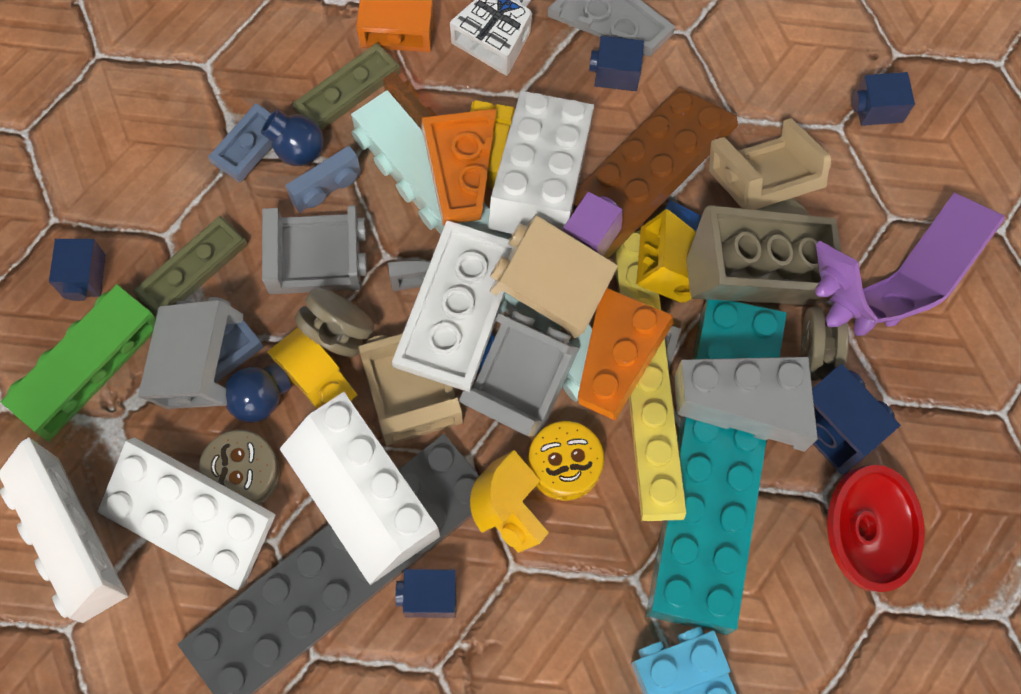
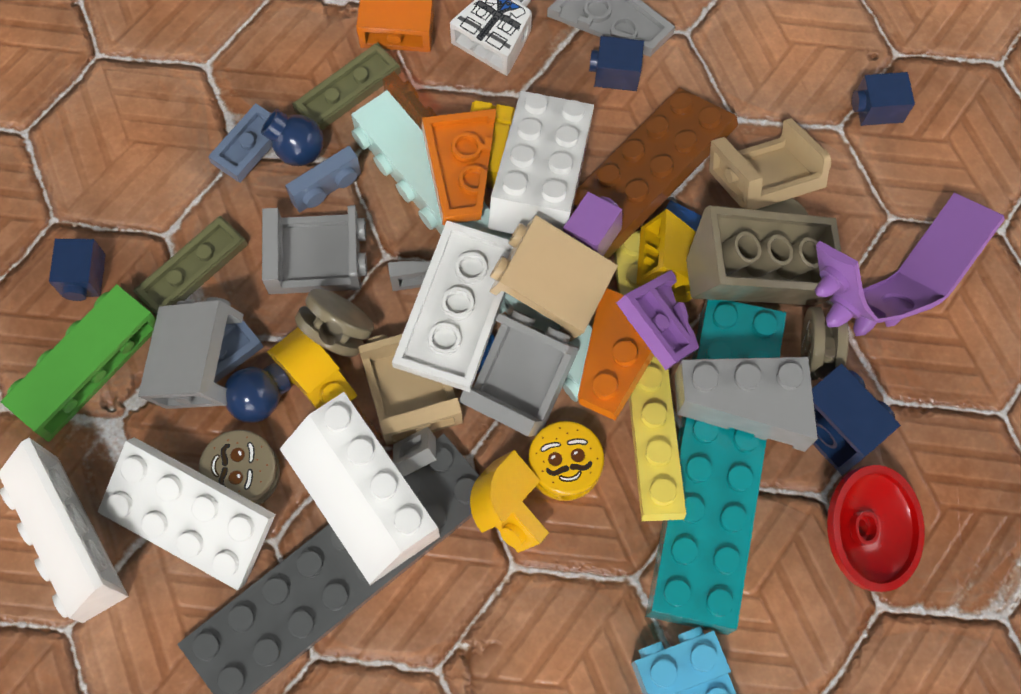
(415, 451): none -> light grey tile
(427, 593): dark blue brick -> none
(660, 320): none -> medium lavender wing

